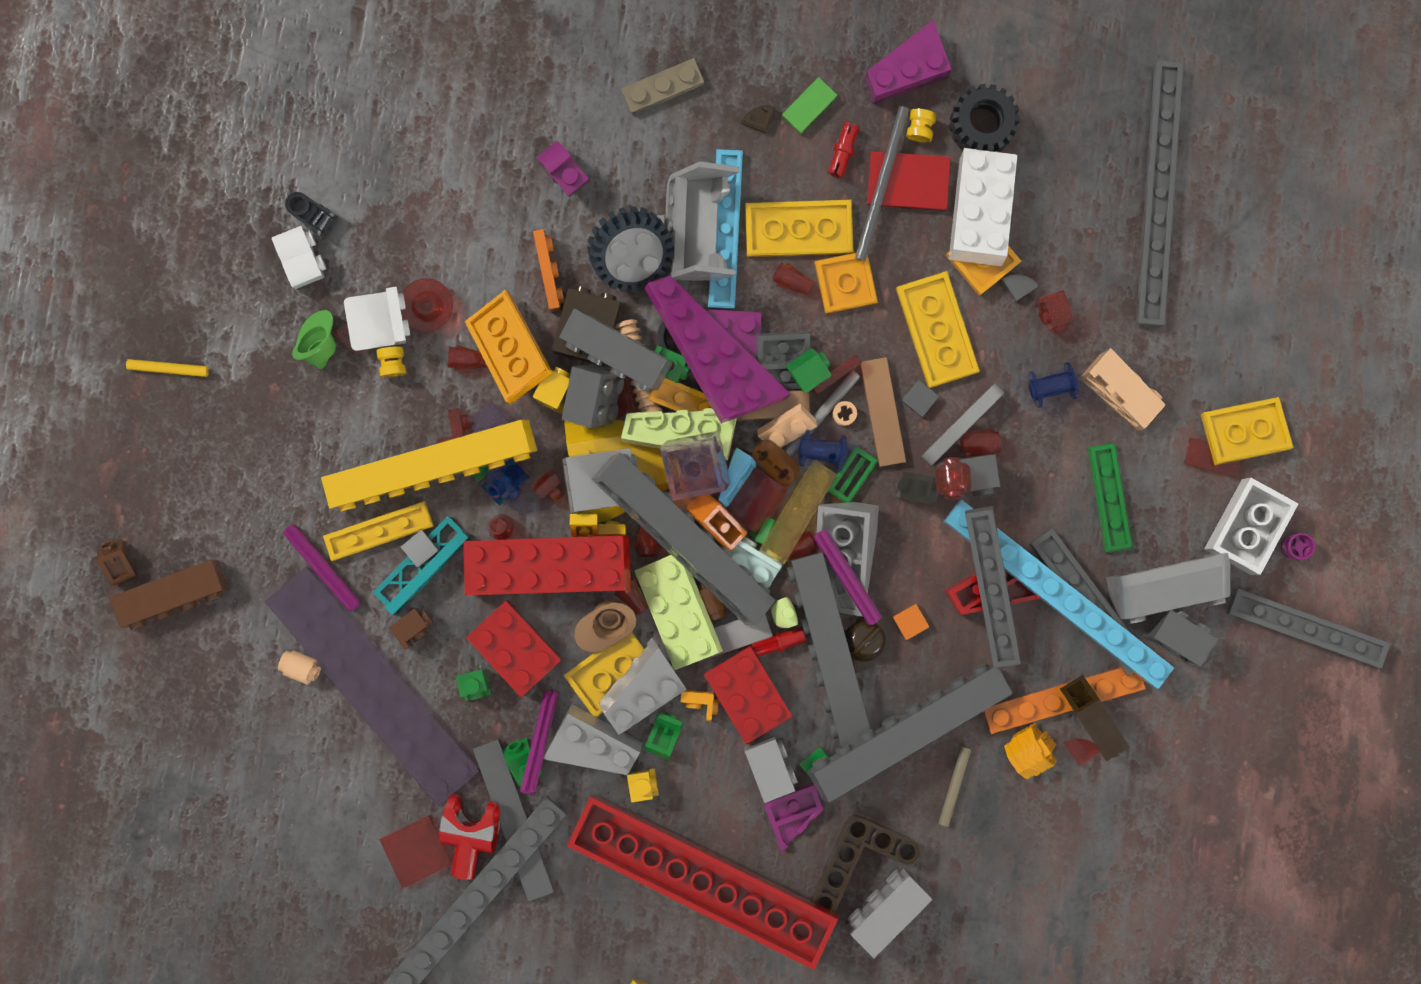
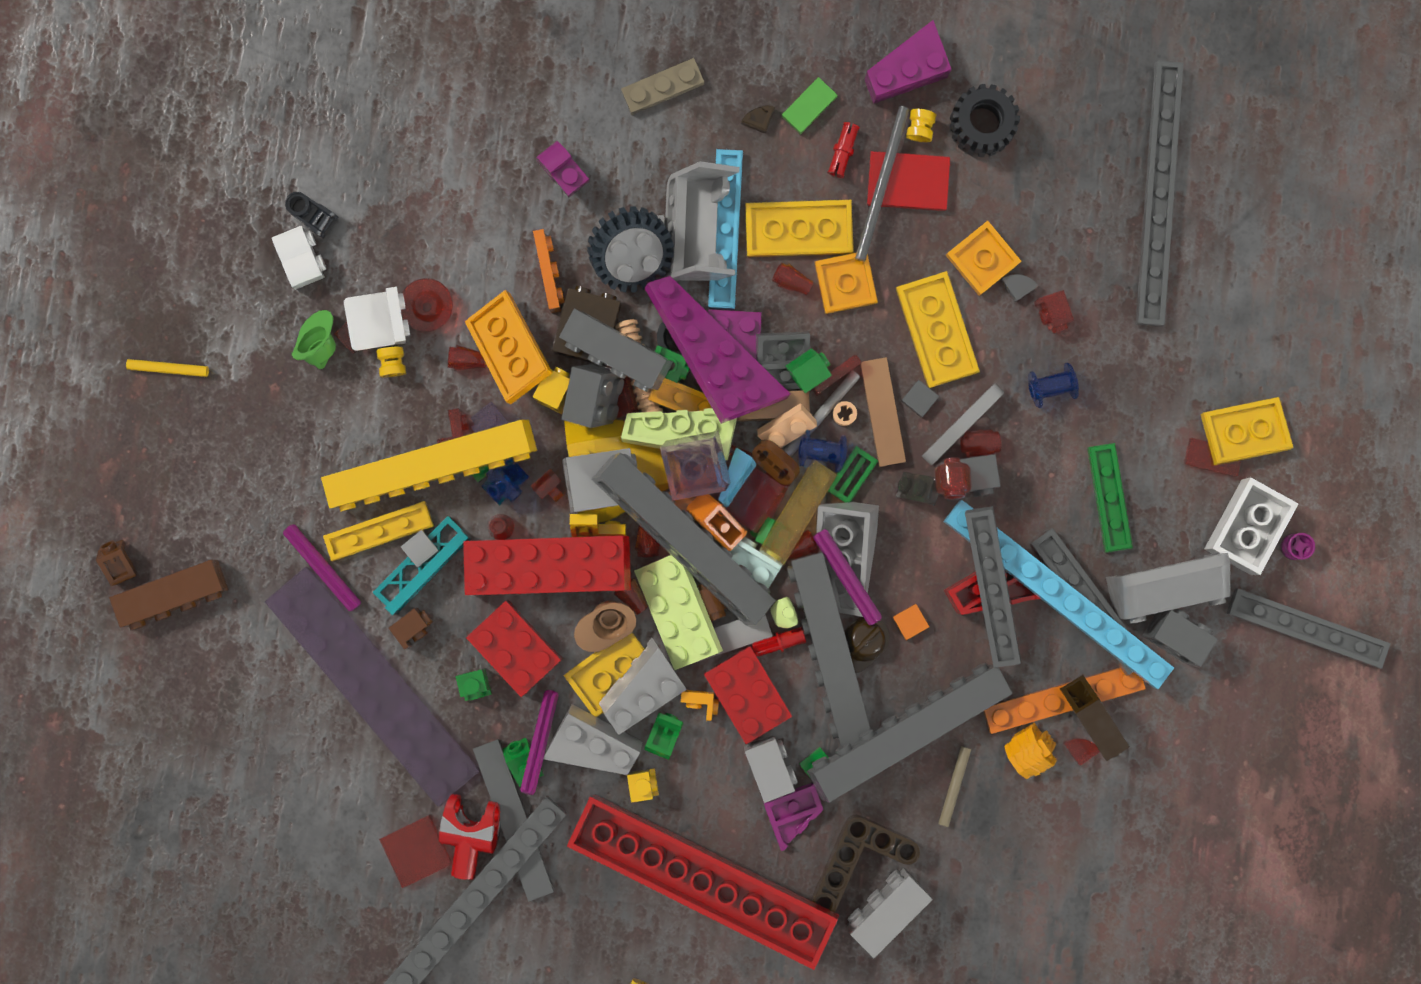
(299, 667): light nougat brick -> none
(983, 207): white brick -> none
(1123, 389): light nougat wedge -> none

